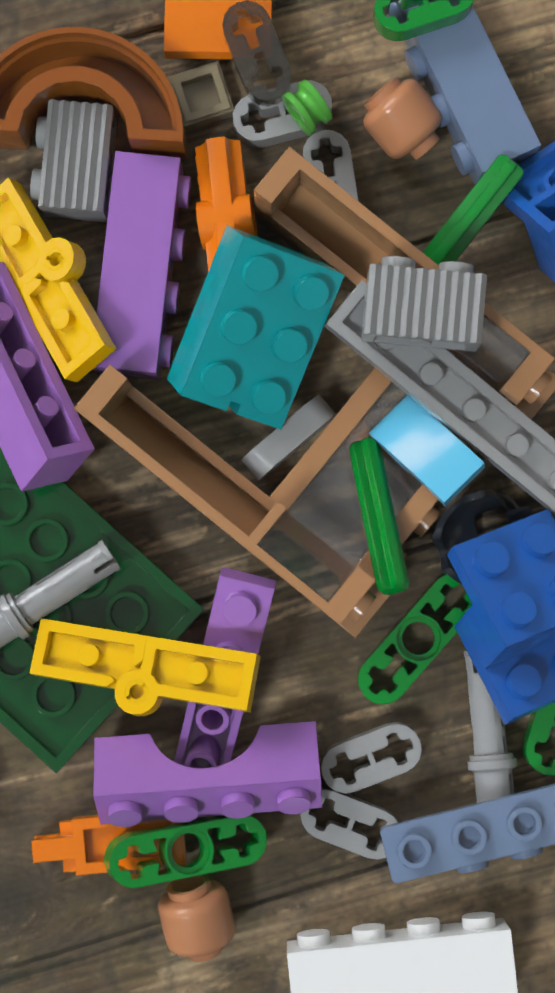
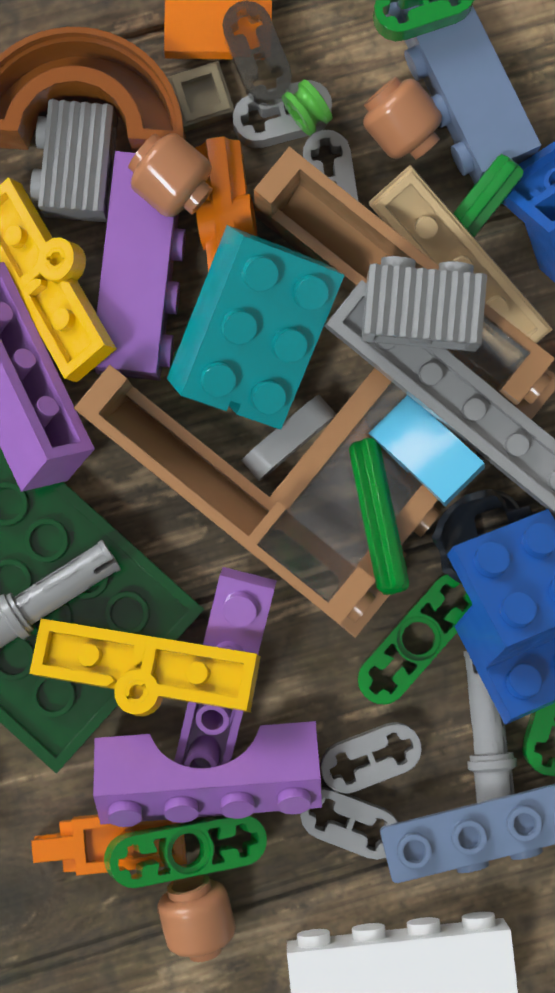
(170, 175): none -> nougat head
(431, 227): none -> tan tile

